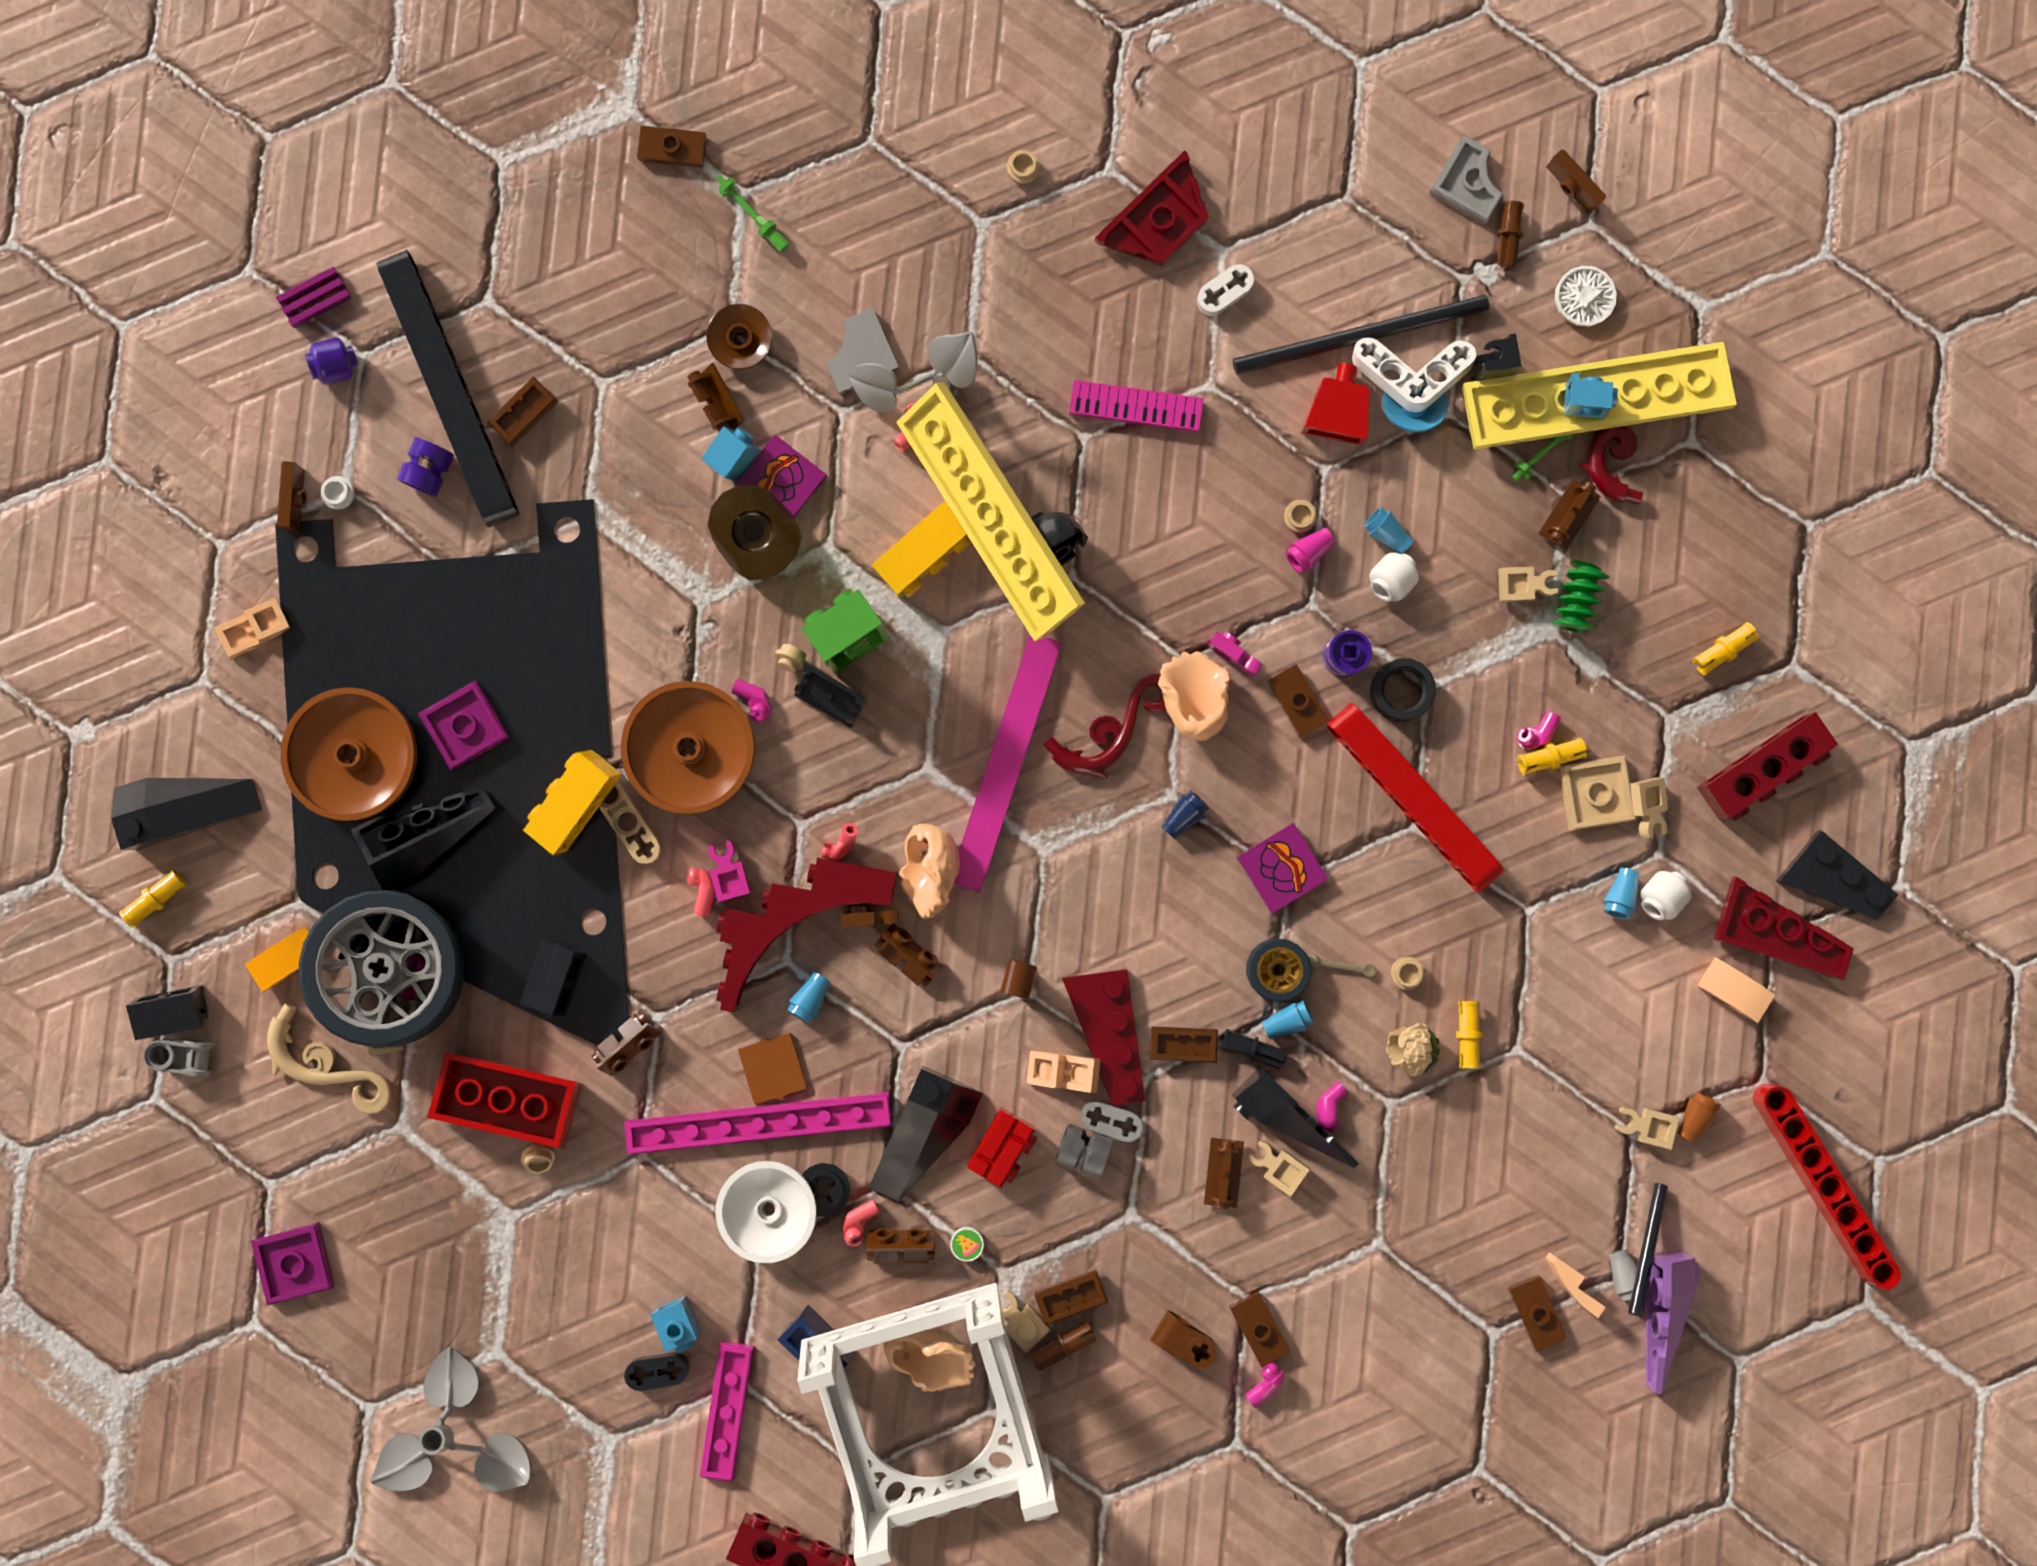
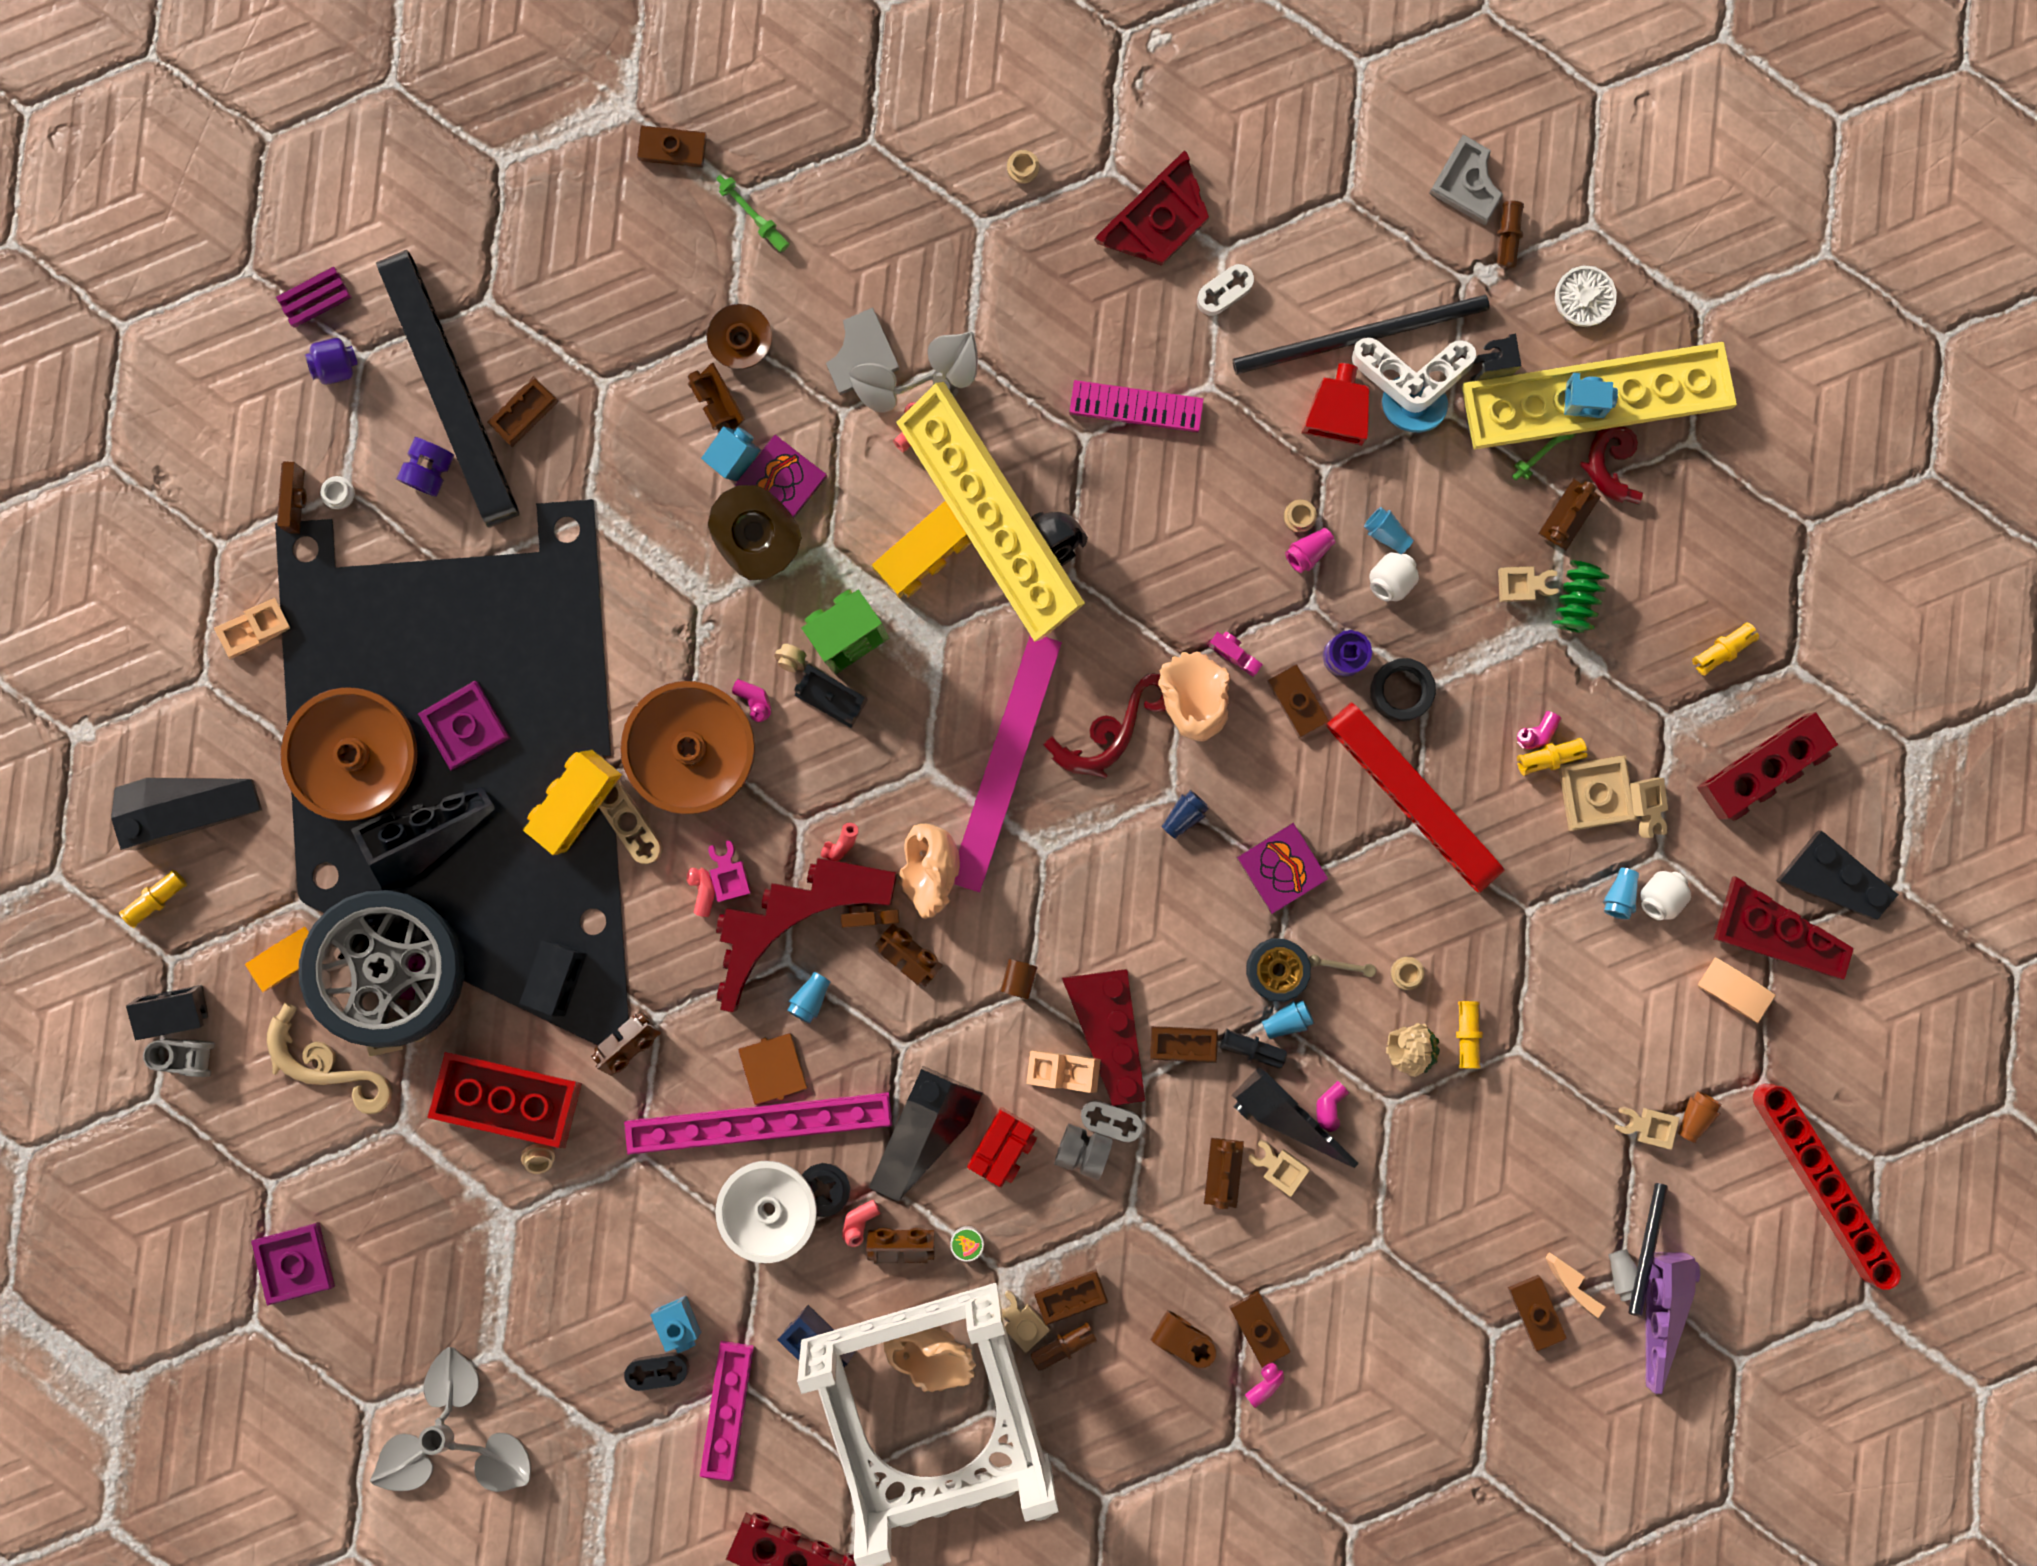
(1575, 181): reddish brown plate -> none

